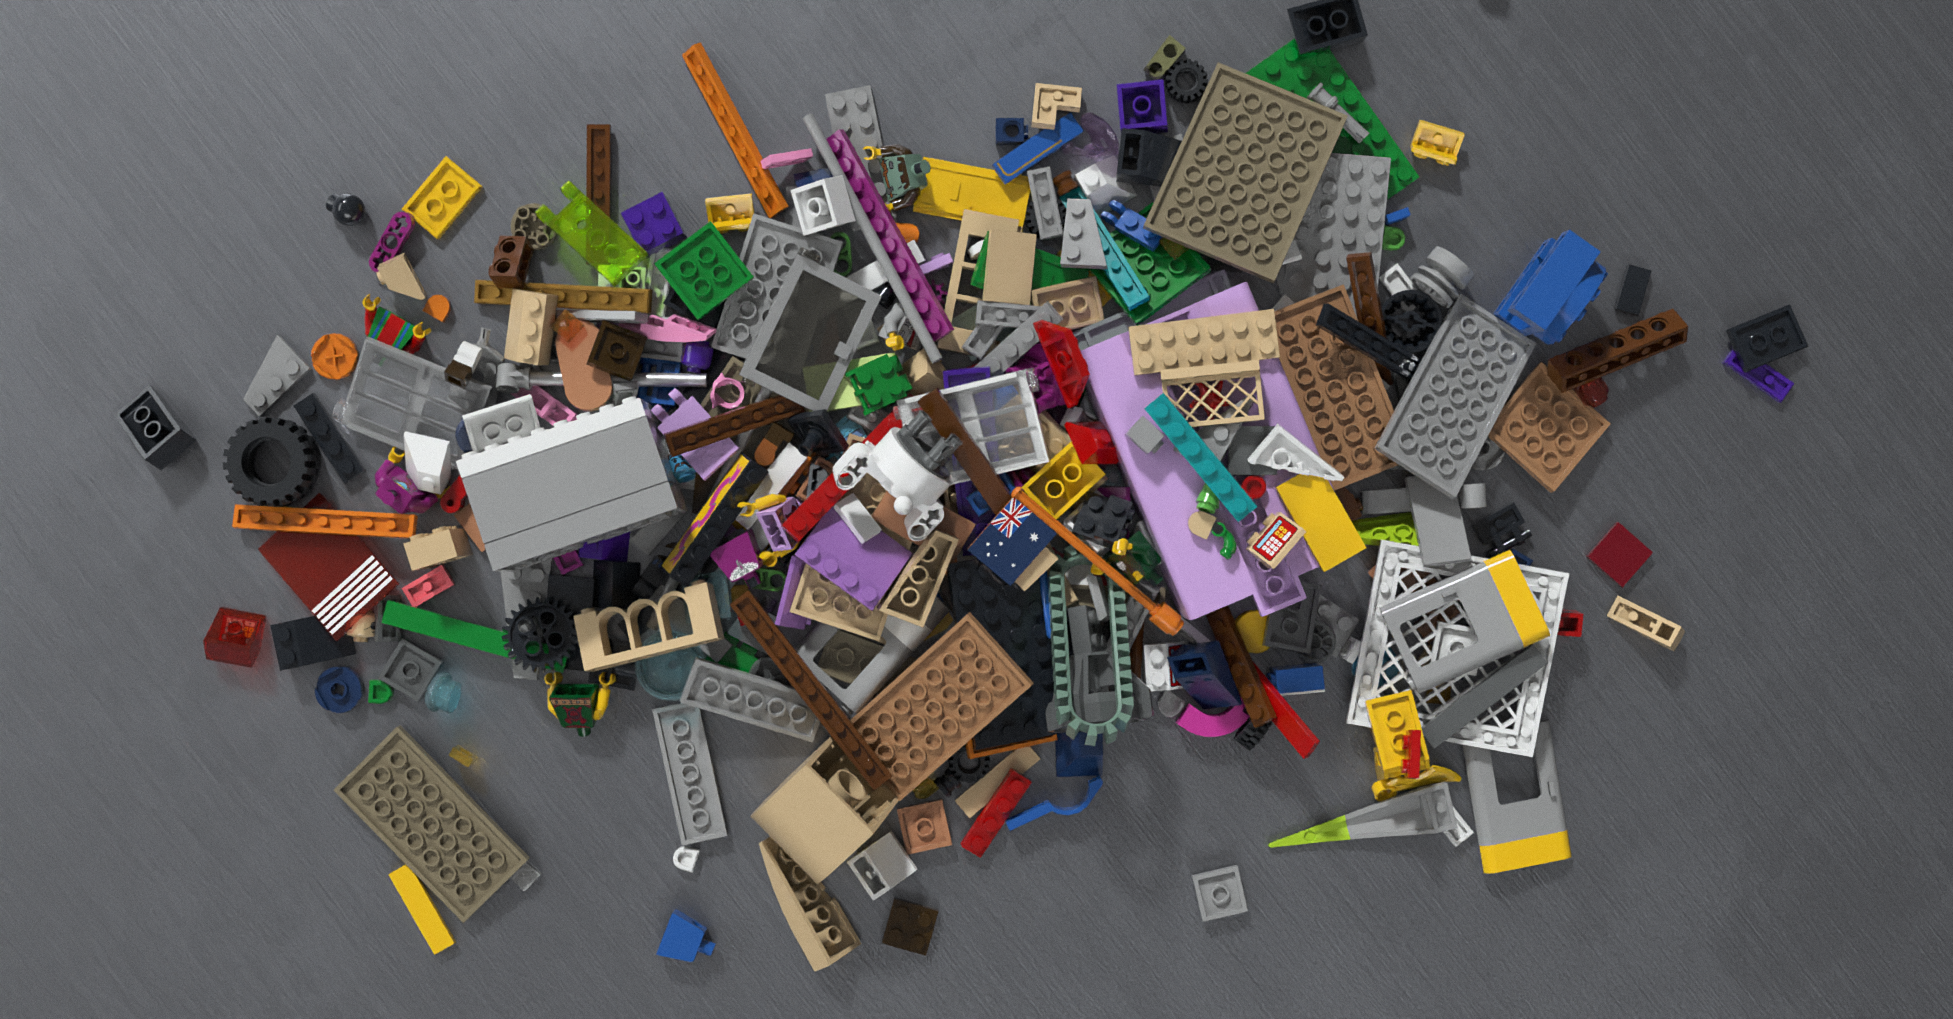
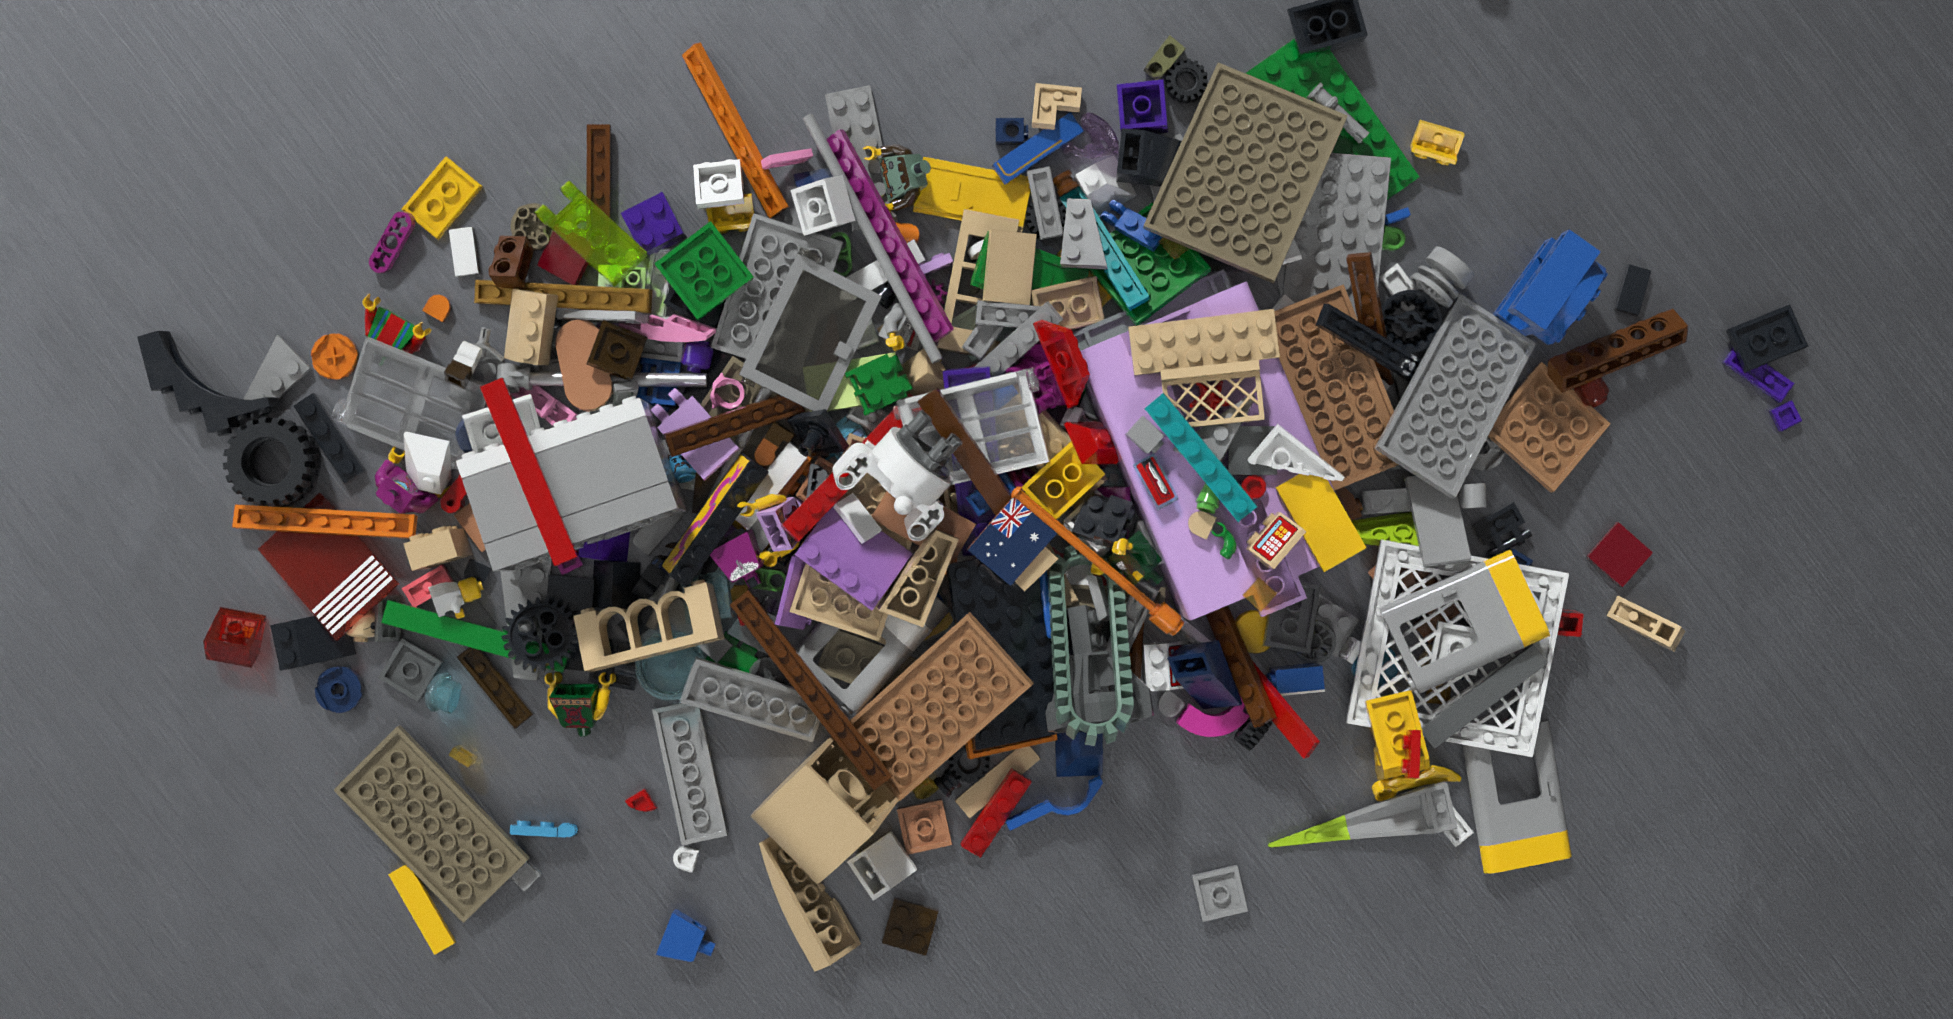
(154, 428): black slope -> none
(170, 374): none -> black arch
(346, 208): black piece -> none
(379, 692): green tile -> none
(401, 277): tan slope -> none
(451, 595): none -> white piece
(464, 251): none -> white tile
(477, 570): none -> black tile
(496, 686): none -> dark brown tile
(529, 471): none -> red tile
(545, 829): none -> dark azure hinge
(562, 260): none -> dark red tile
(567, 325): clear orange tile -> none
(641, 801): none -> red tile
(718, 184): none -> white plate
(1155, 482): none -> slope
(1259, 594): none -> clear yellow tile
(1785, 416): none -> dark purple tile

